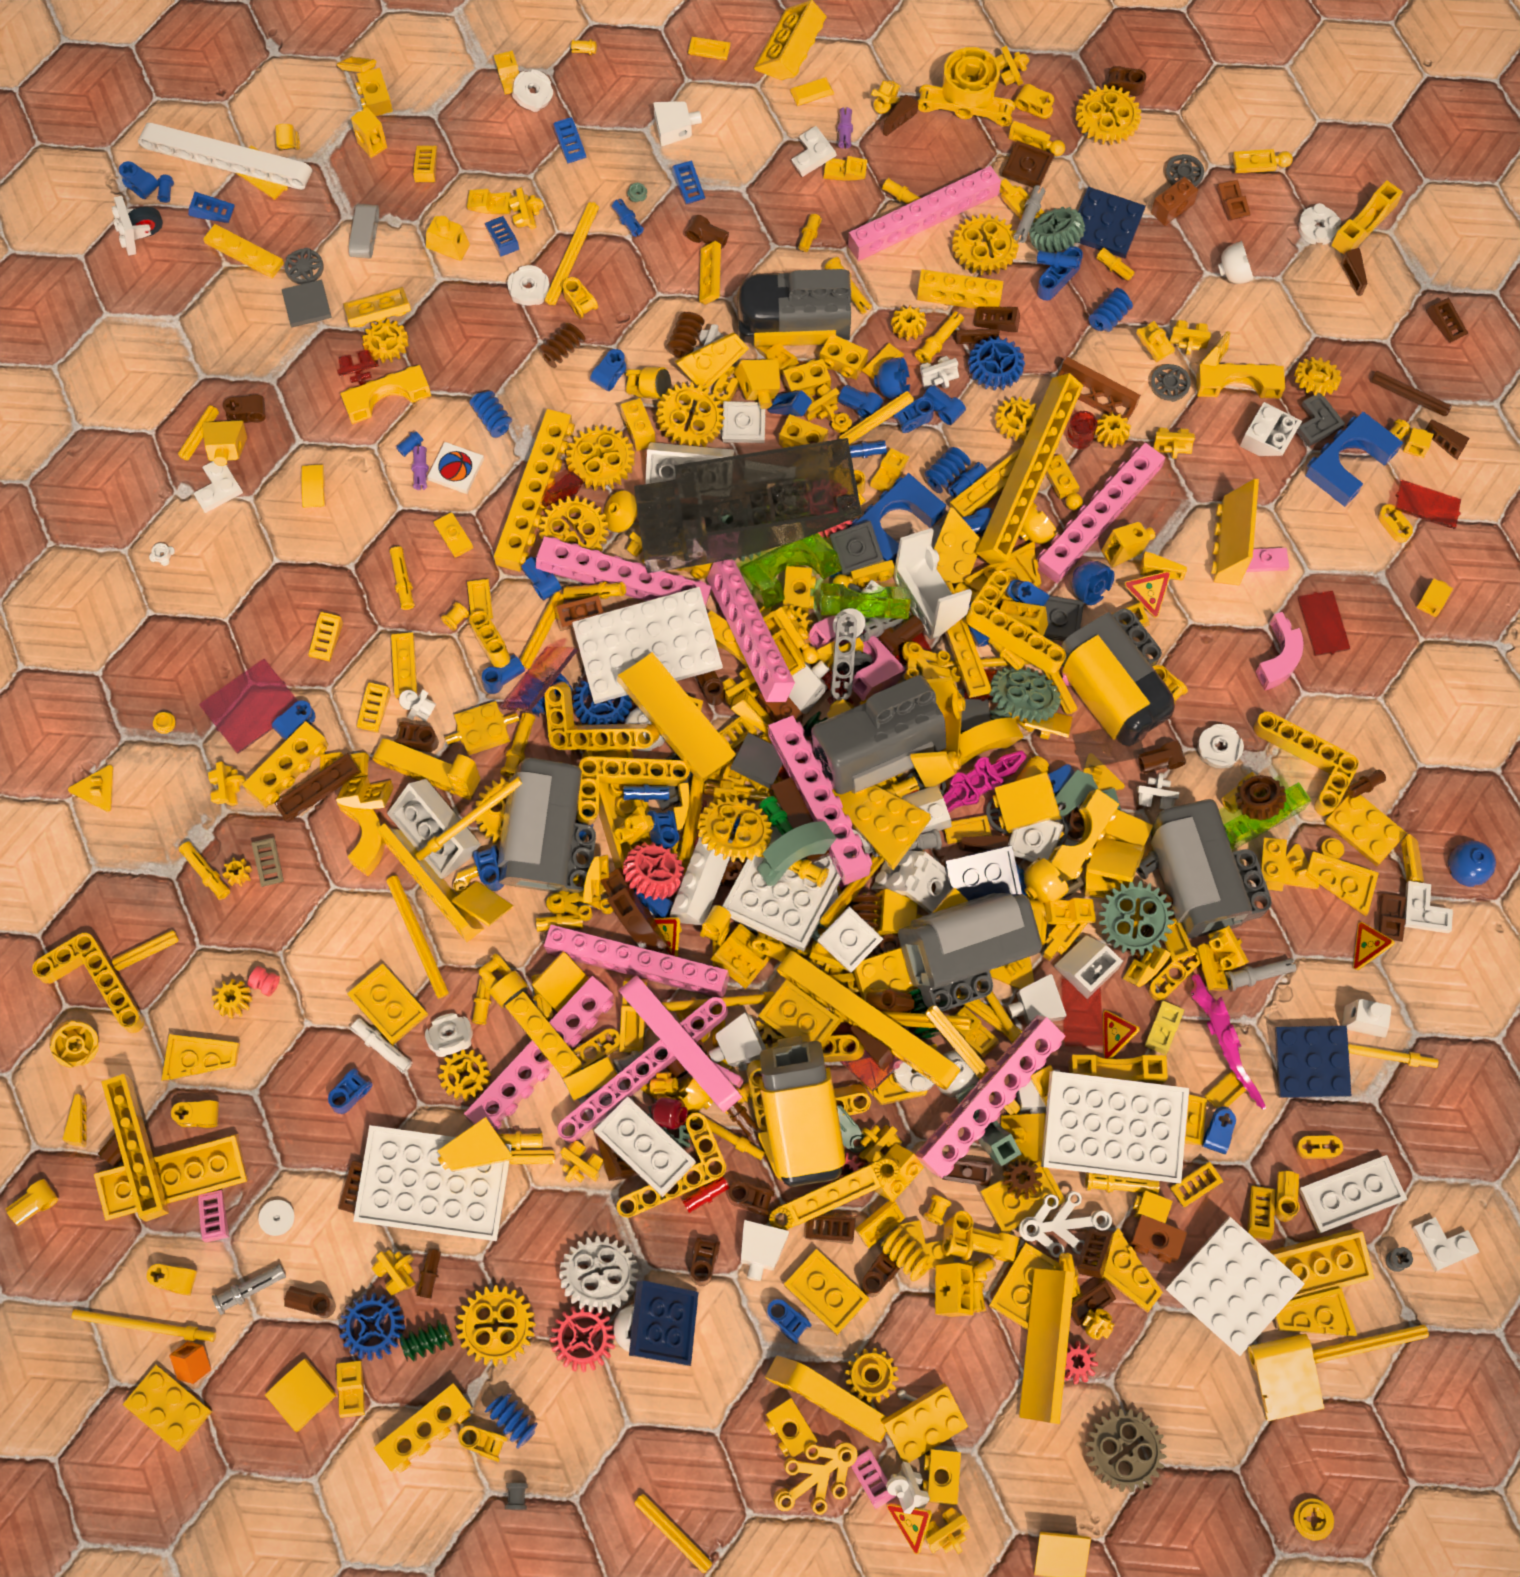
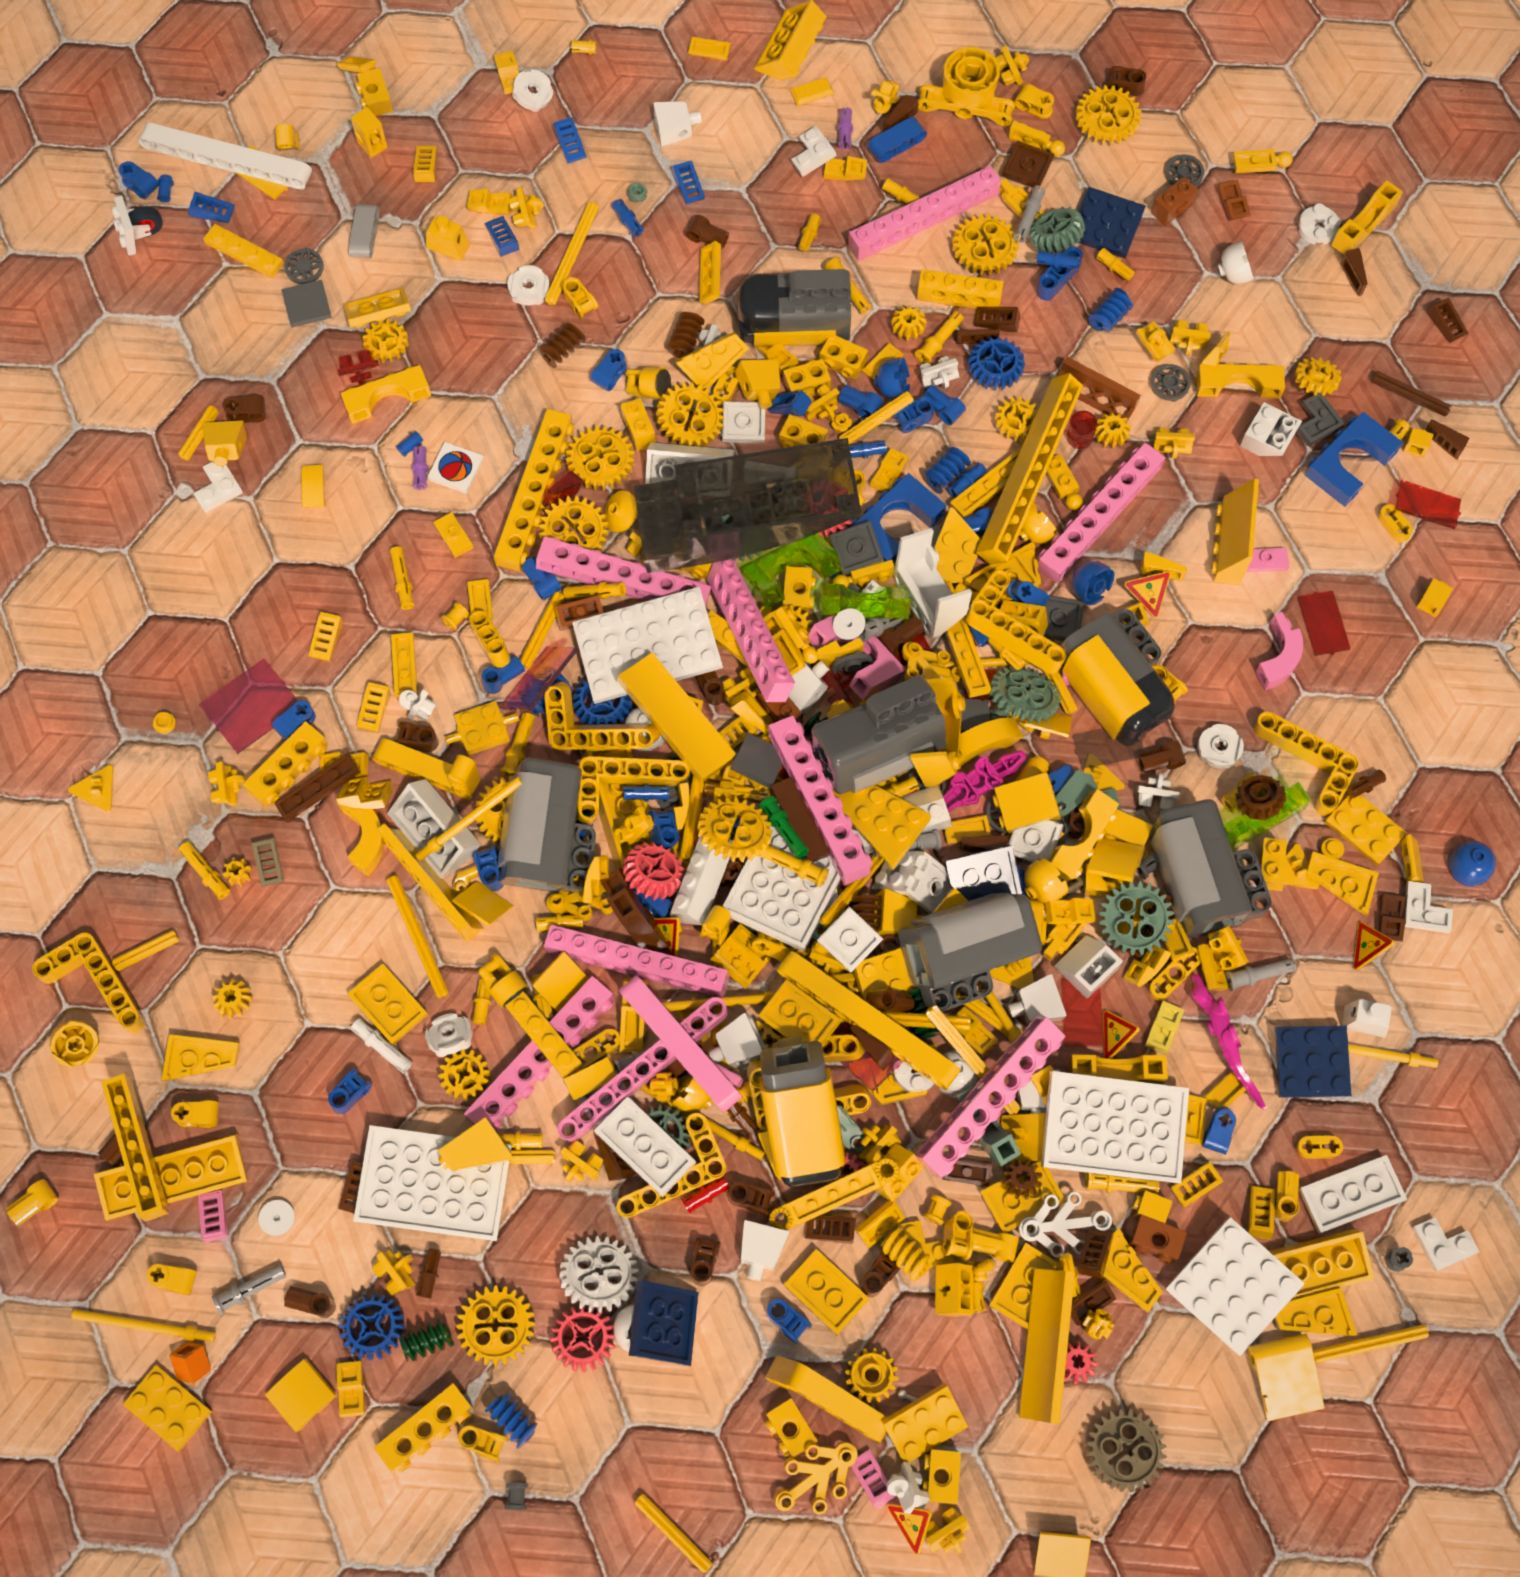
(76, 1126): yellow slope -> none
(161, 548): white plate -> none
(263, 981): coral wheel -> none
(491, 413): blue piece -> none
(669, 1112): dark red head -> none
(793, 846): sand green arch -> none
(843, 657): light grey beam -> none
(897, 139): none -> blue beam
(1126, 543): yellow torso -> none
(1321, 1511): yellow gear -> none

